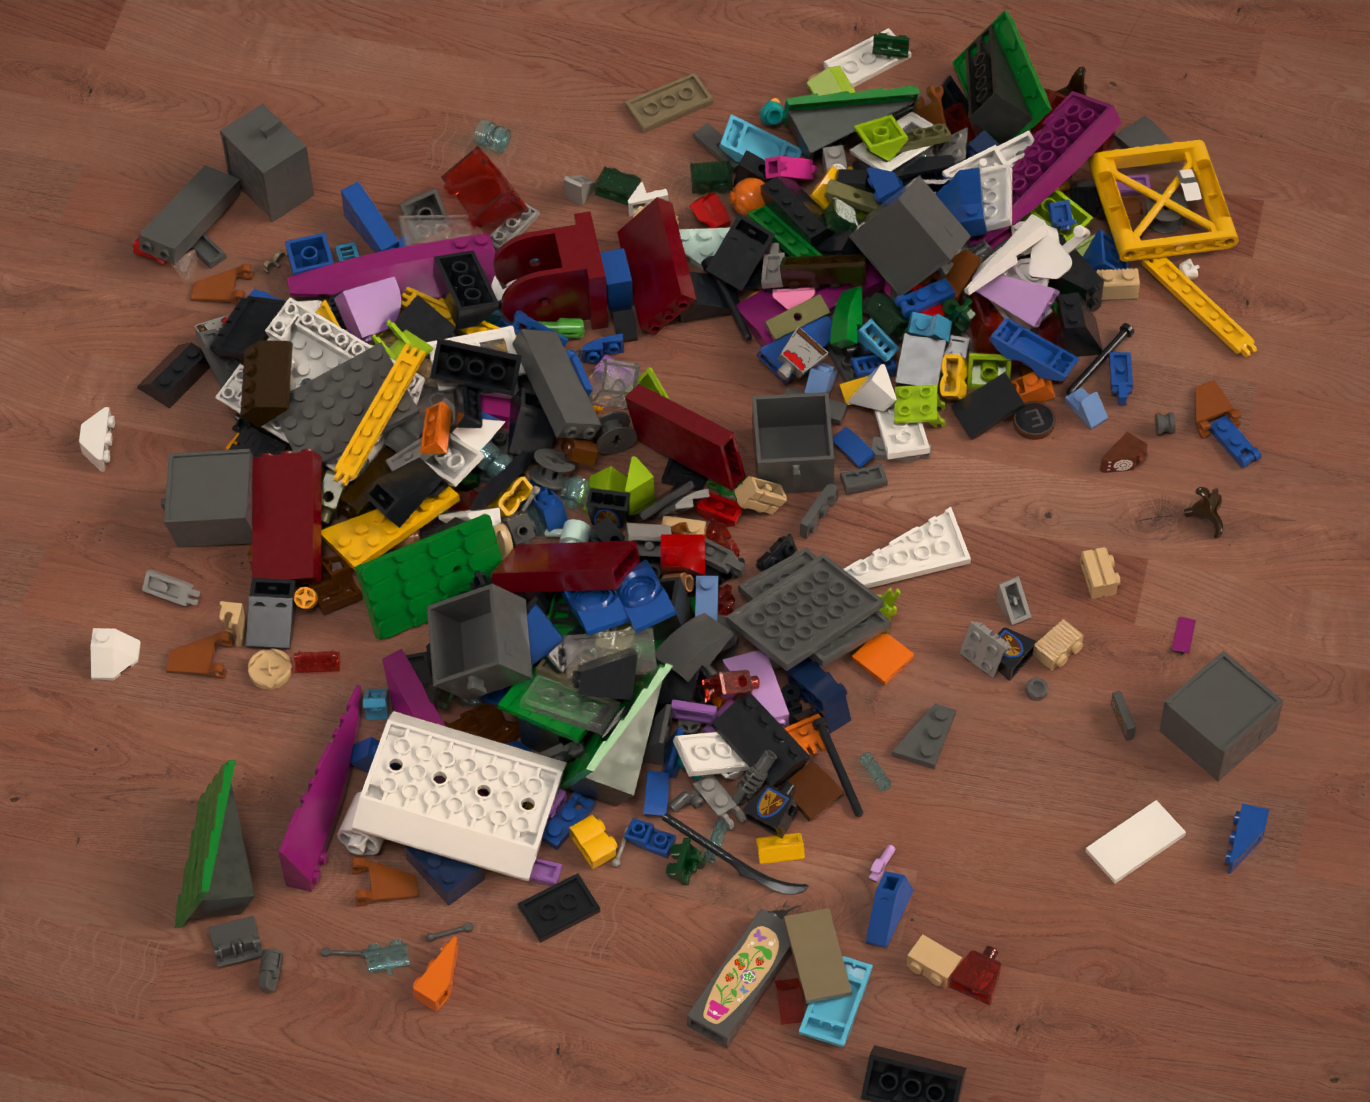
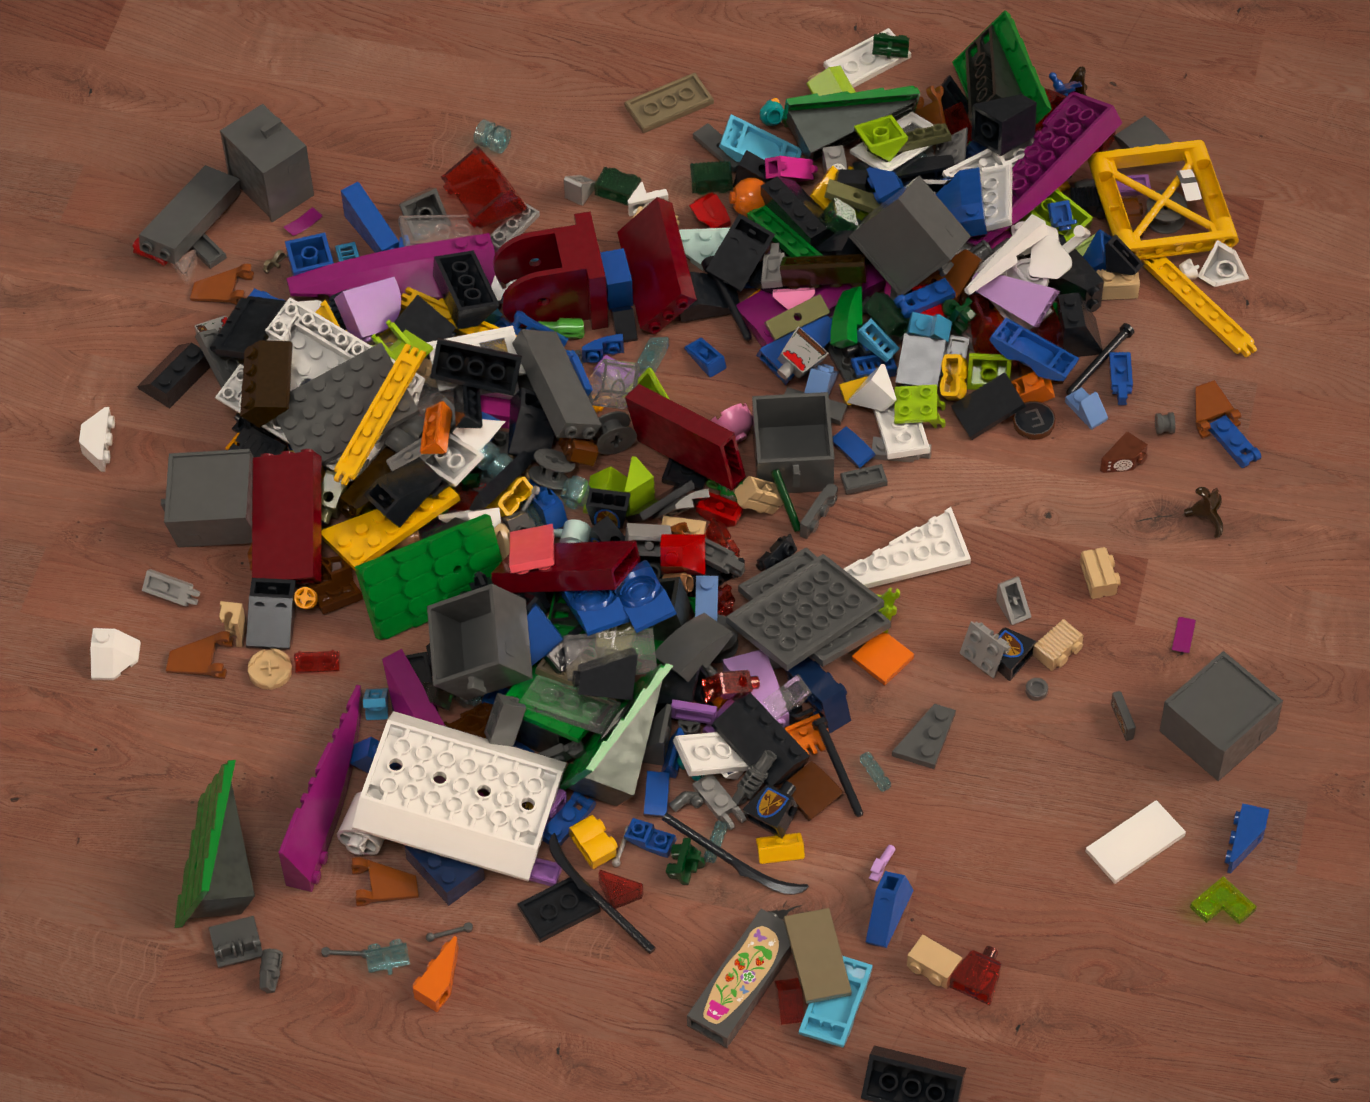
(303, 222): none -> magenta sticker
(504, 720): none -> dark grey hinge
(531, 549): none -> coral tile
(586, 888): none -> black piece
(619, 890): none -> clear red slope
(653, 353): none -> clear light blue slope
(706, 357): none -> blue slope
(736, 419): none -> bright pink cylinder
(786, 499): none -> dark green piece
(787, 697): none -> clear slope
(1004, 123): none -> black slope
(1063, 88): none -> blue piece
(1120, 258): none -> black slope
(1222, 266): none -> white slope
(1226, 897): none -> clear neon green plate

